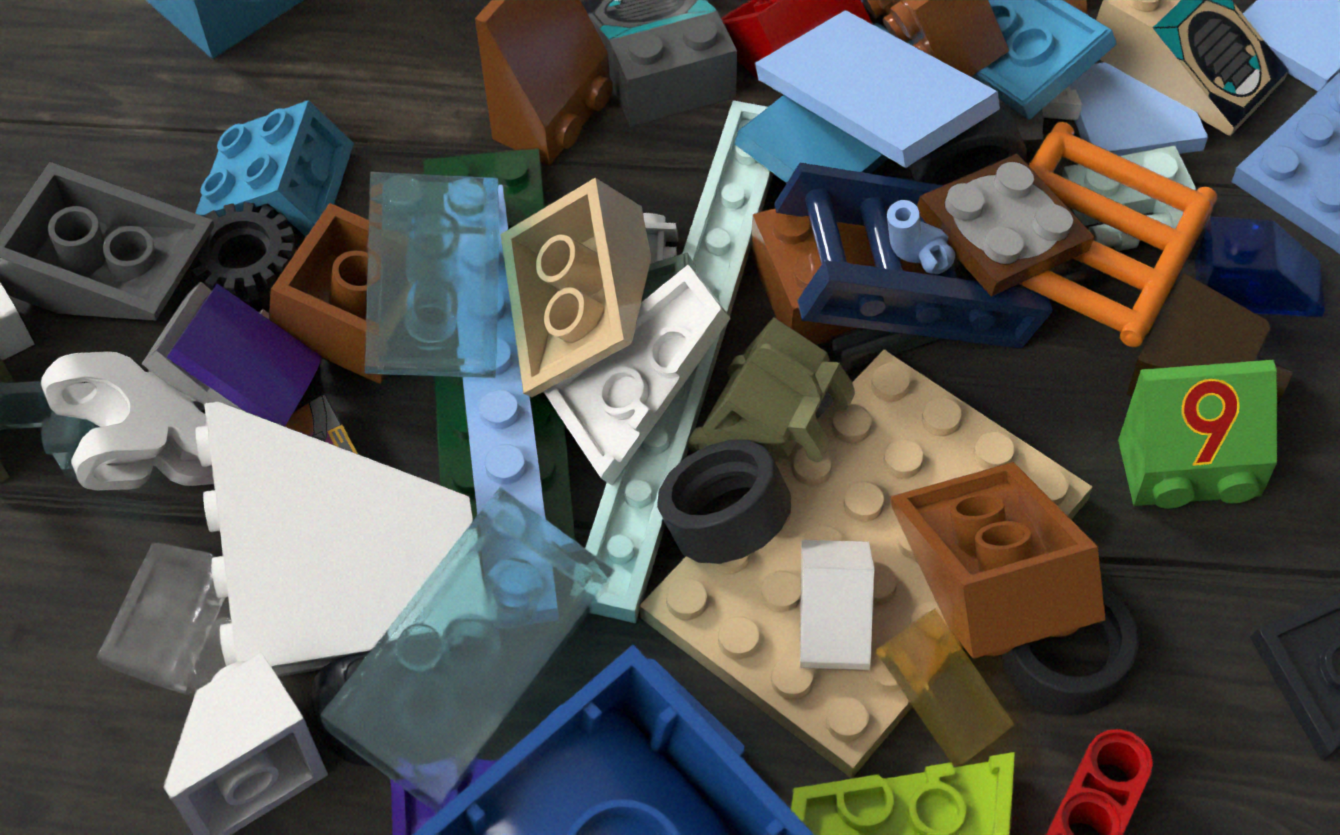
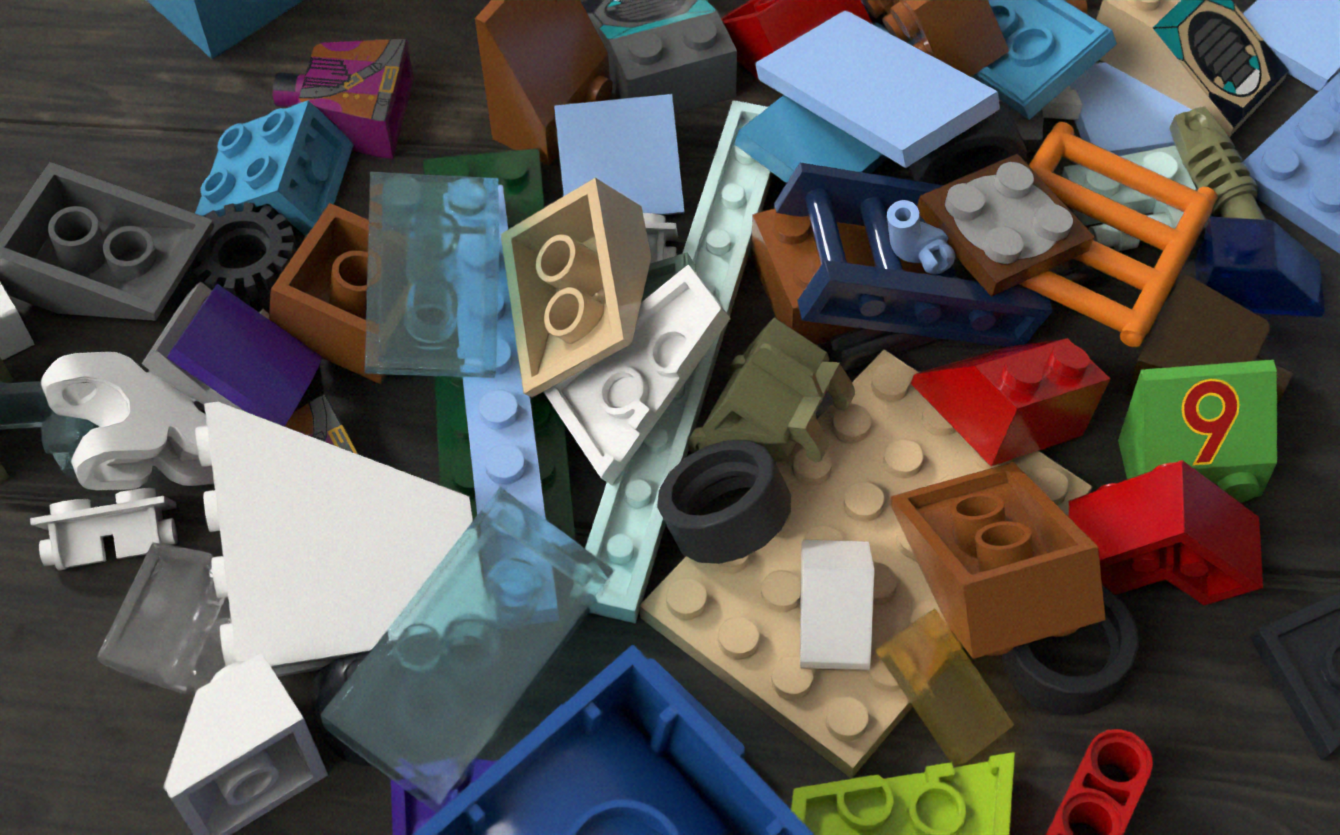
(79, 530): none -> white hinge
(358, 88): none -> torso
(624, 146): none -> light blue tile
(1016, 397): none -> red slope
(1175, 530): none -> red brick
(1215, 164): none -> olive hinge

